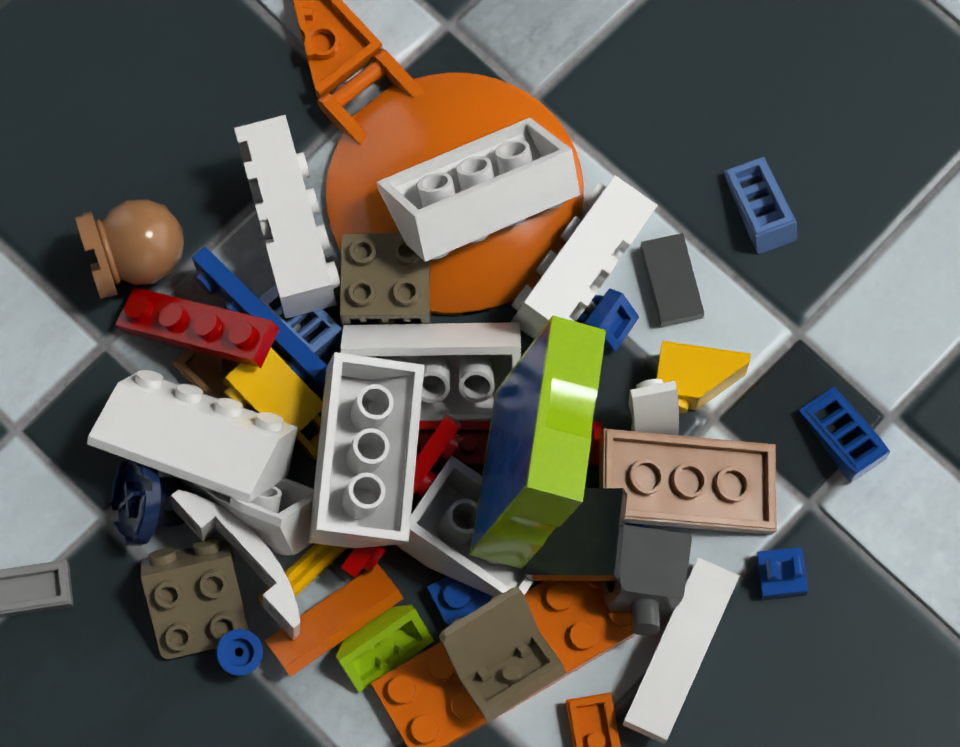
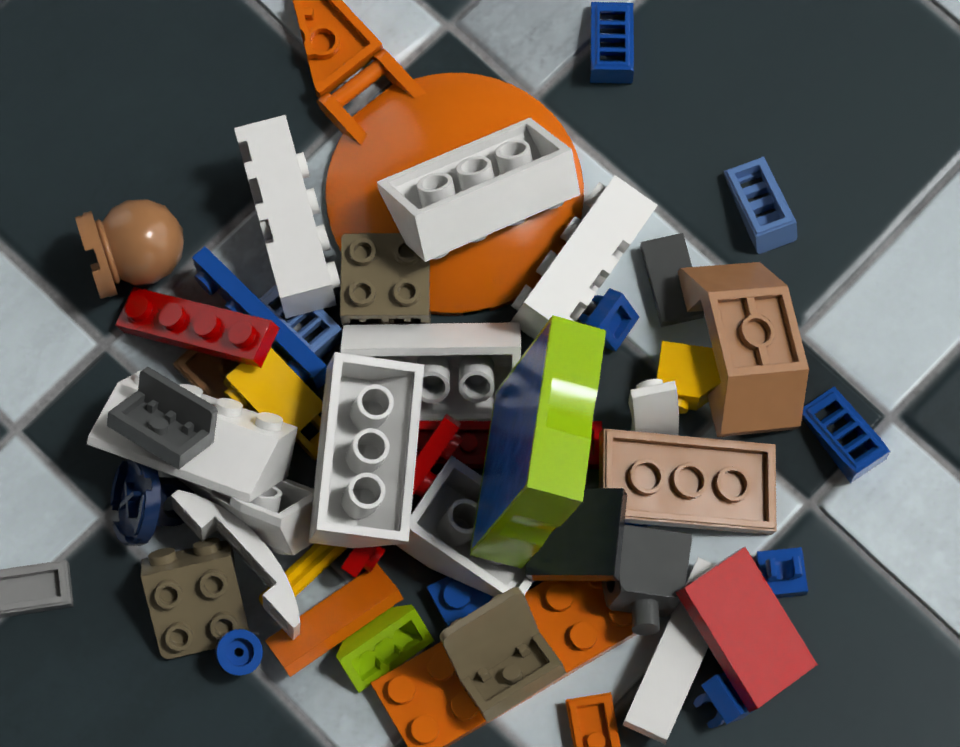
(165, 419): none -> dark grey bracket
(612, 71): none -> blue slope
(724, 698): none -> blue tile
(746, 629): none -> tile
(753, 346): none -> medium nougat slope

